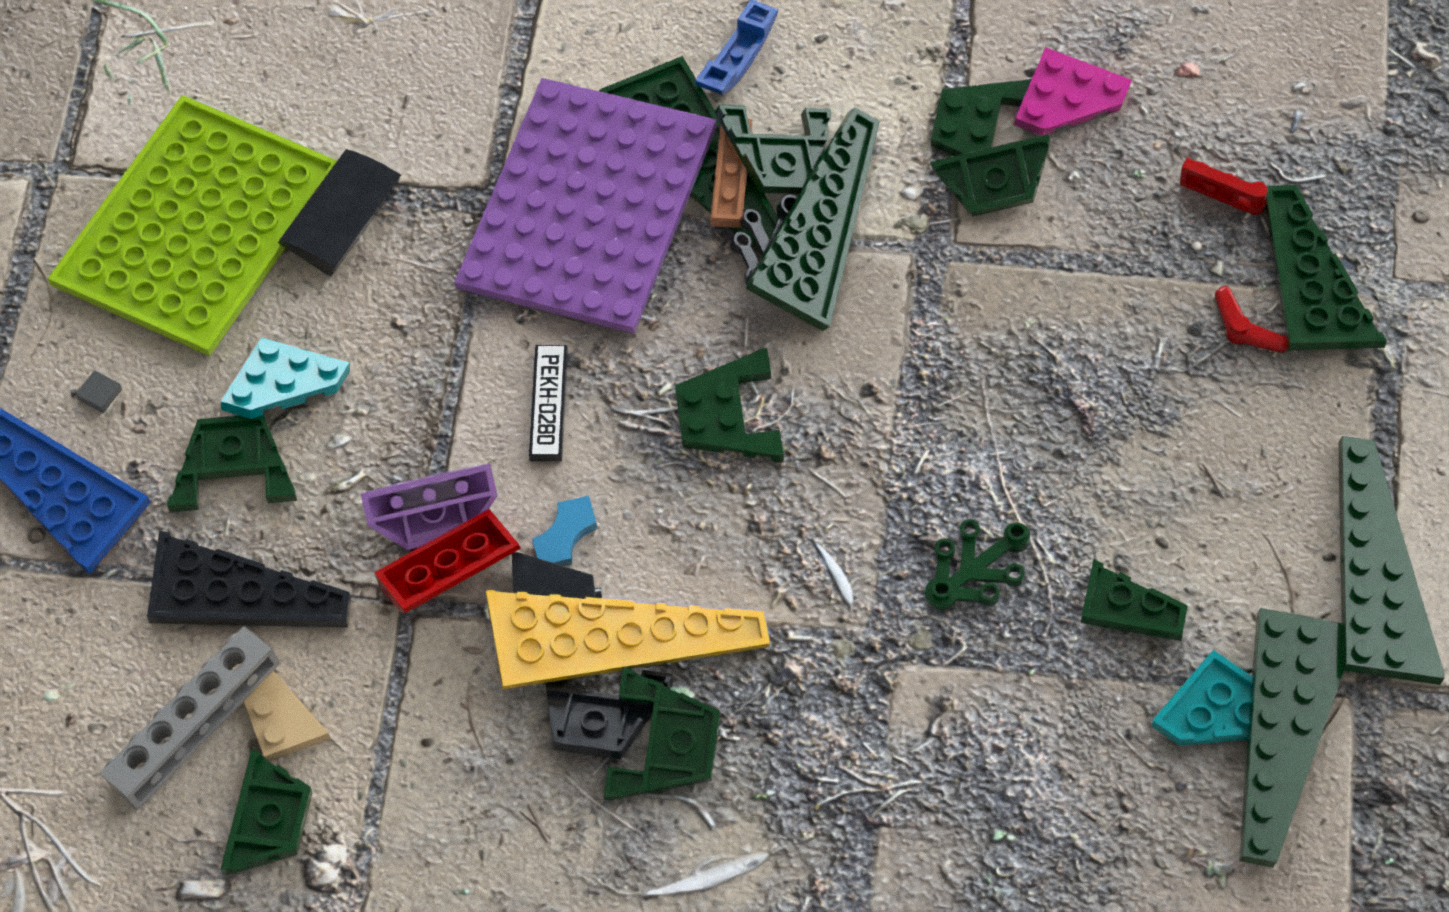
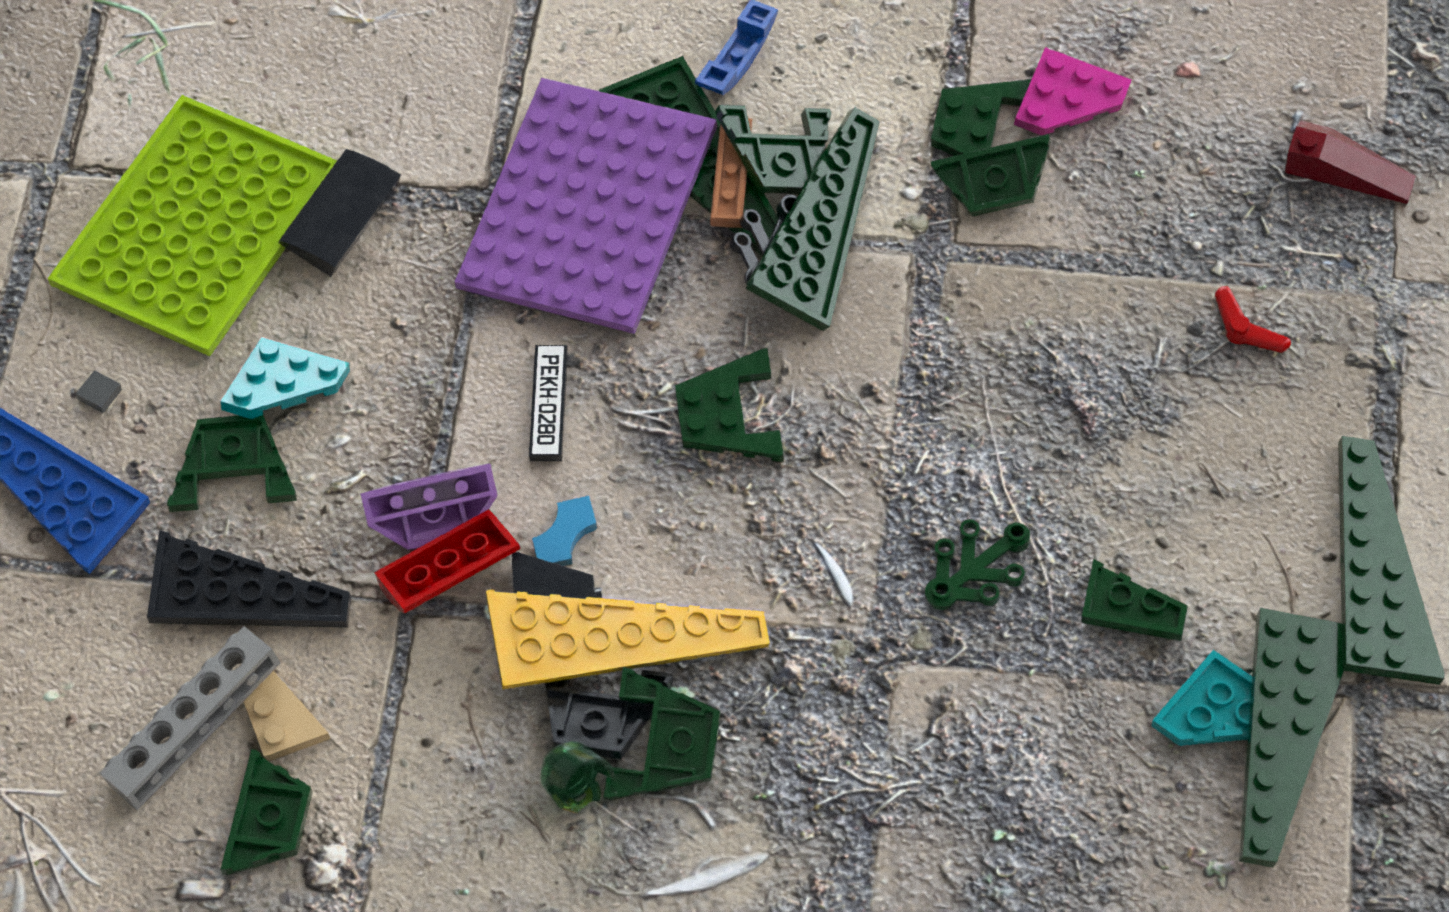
(572, 771): none -> clear green helmet
(1224, 187): red plate -> none
(1313, 285): dark green wing -> none
(1337, 160): none -> wedge

